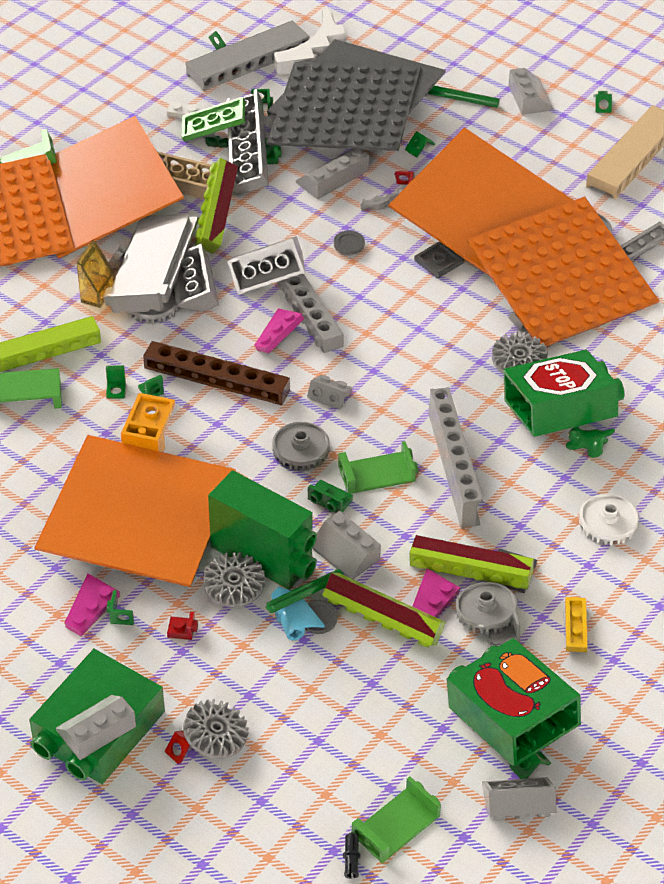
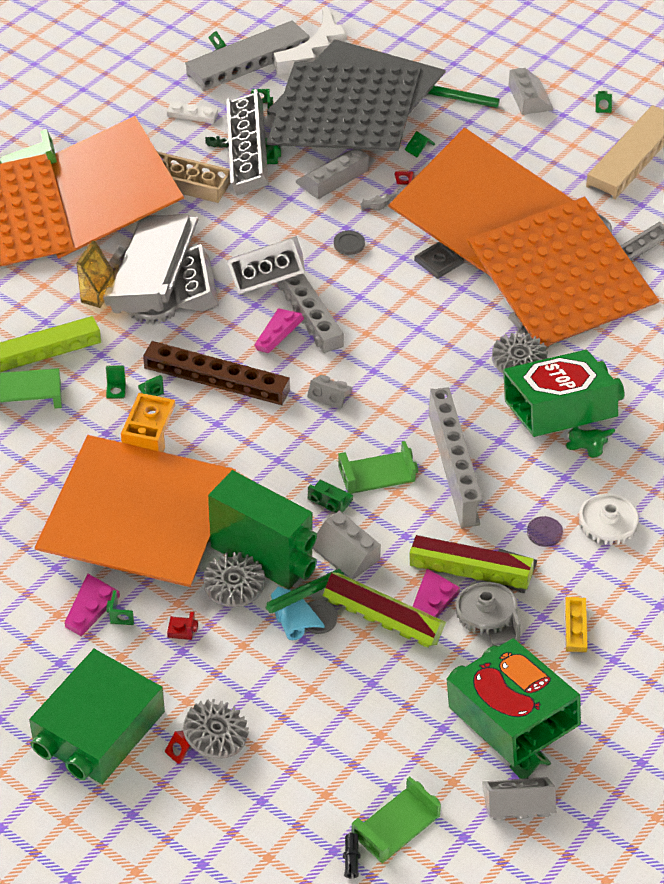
(97, 726): light grey slope -> none
(213, 119): bright green plate -> none
(216, 205): brick -> none
(300, 445): light grey wheel -> none
(544, 531): none -> clear purple piece

